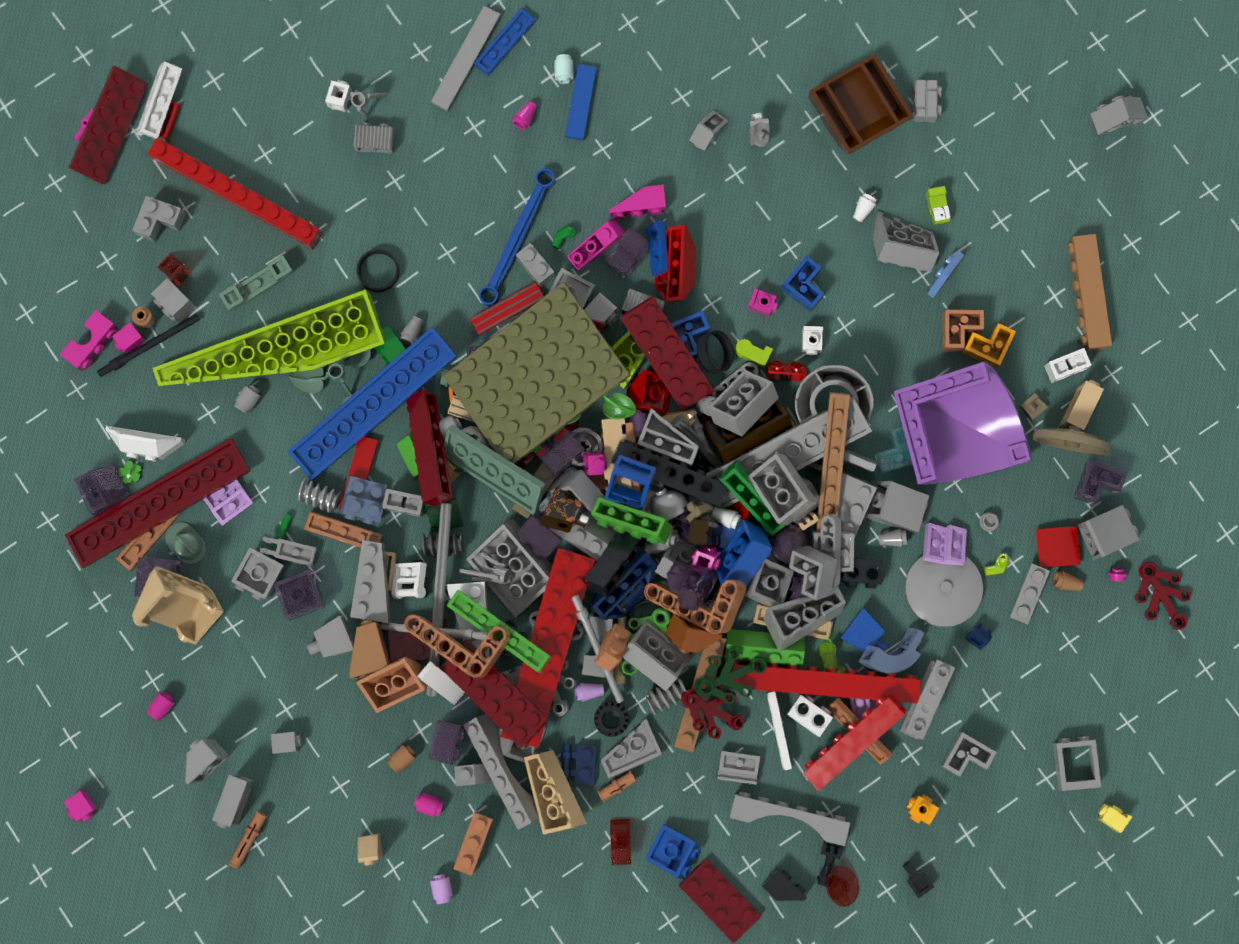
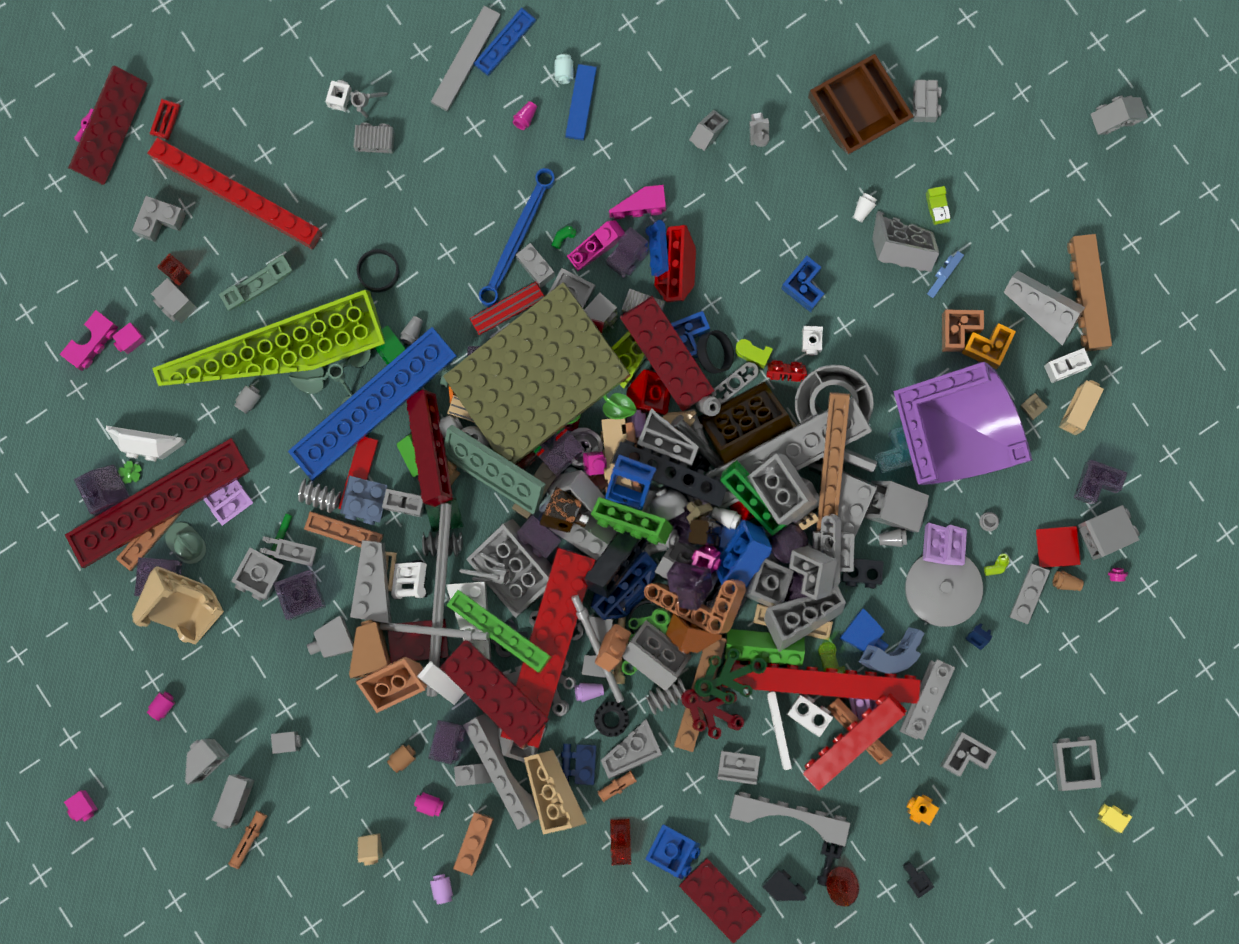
(116, 364): black bar -> none
(145, 322): medium nougat brick -> none
(159, 100): white fence -> none
(456, 648): nougat beam -> none
(743, 402): light grey brick -> none
(756, 305): dark pink brick -> none
(1044, 305): none -> light grey wedge
(1072, 440): dark tan dish -> none
(1160, 593): dark red plant -> none

